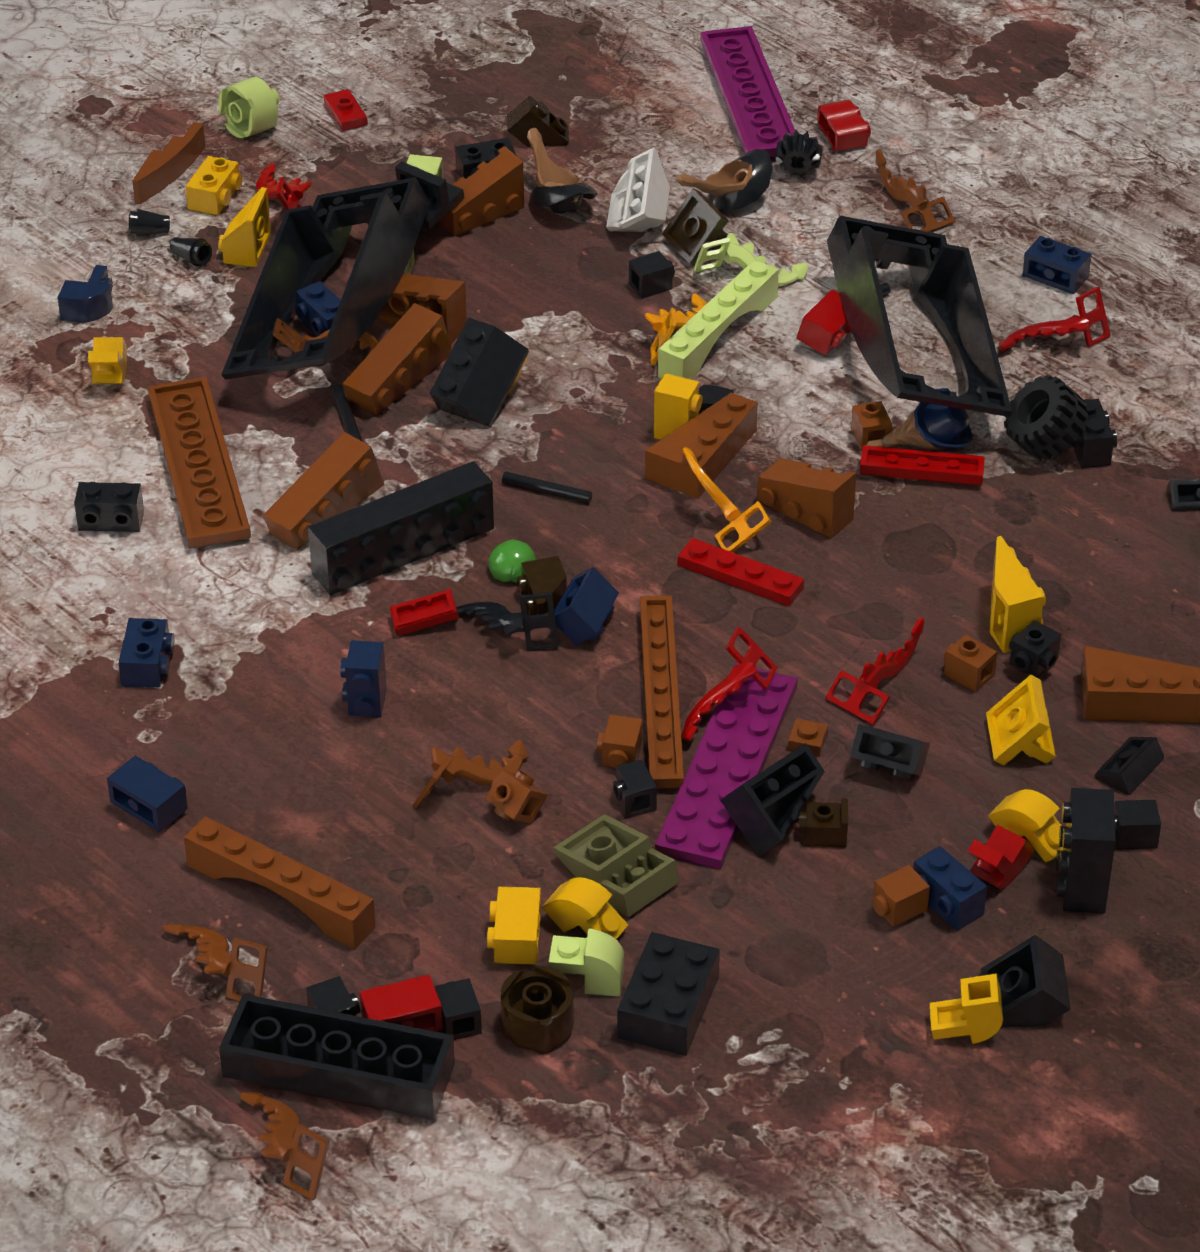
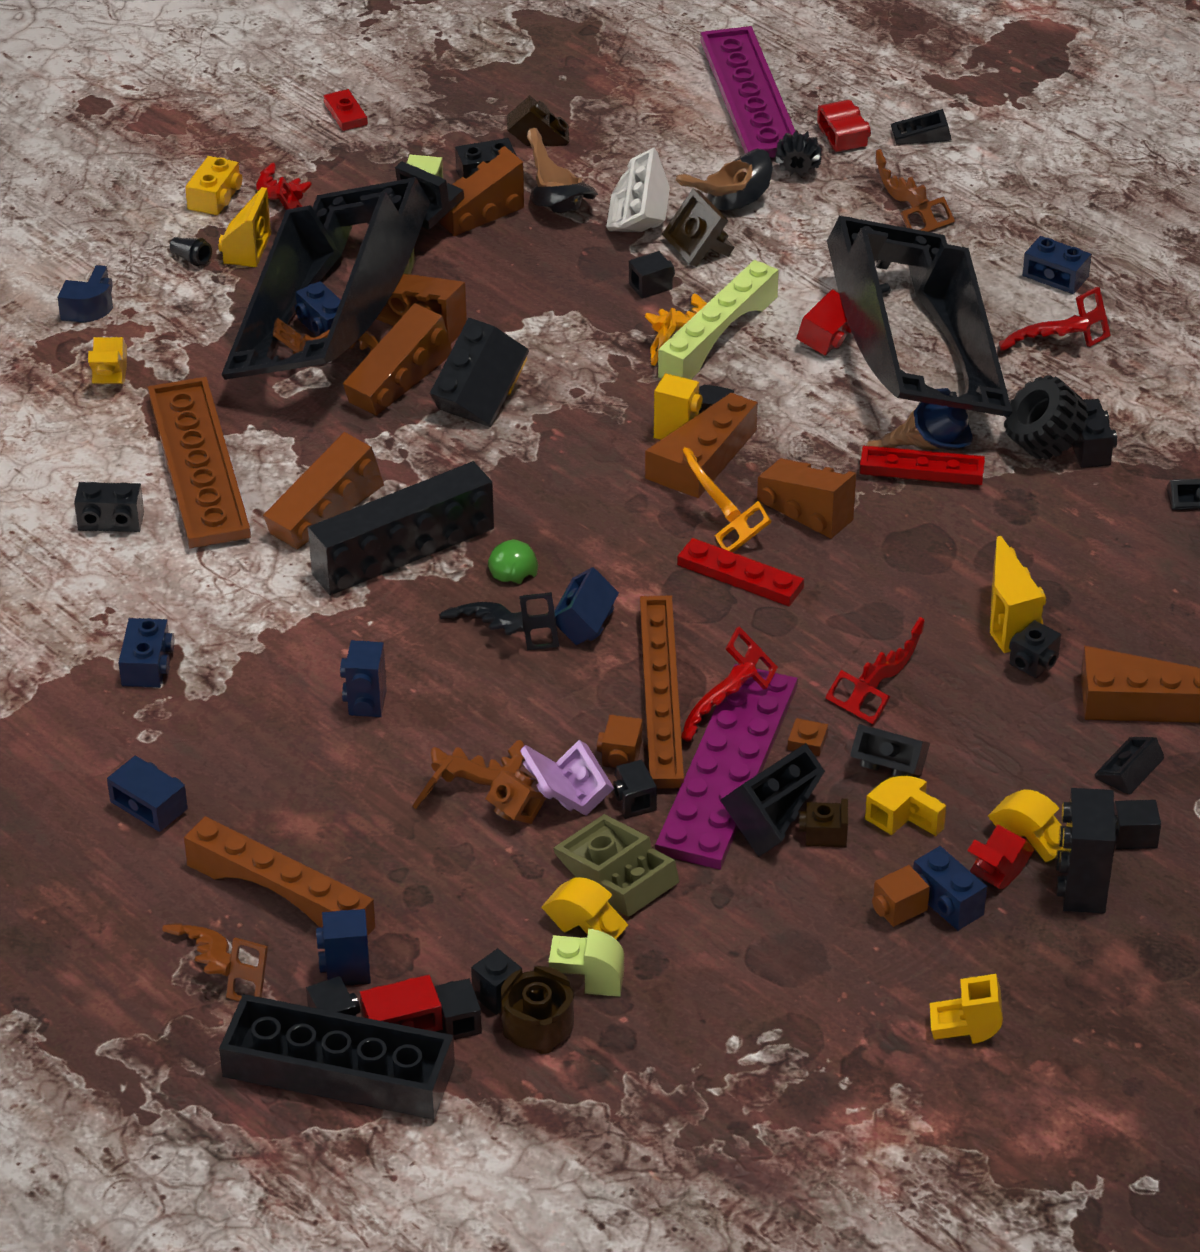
(146, 223): black cone -> none
(166, 166): dark orange slope -> none
(249, 107): yellowish green brick -> none
(285, 1142): dark orange piece -> none
(345, 411): black bar -> none
(345, 946): none -> dark blue brick
(424, 612): red plate -> none
(489, 977): none -> black brick
(516, 925): yellow brick -> none
(542, 577): dark brown slope -> none
(547, 487): black bar -> none
(573, 780): none -> lavender bracket
(668, 993): black brick -> none
(743, 256): yellowish green piece -> none
(870, 422): dark orange brick -> none
(903, 800): none -> yellow brick
(922, 129): none -> black slope
(970, 663): dark orange brick -> none
(1021, 724): yellow bracket -> none
(1031, 984): black slope -> none

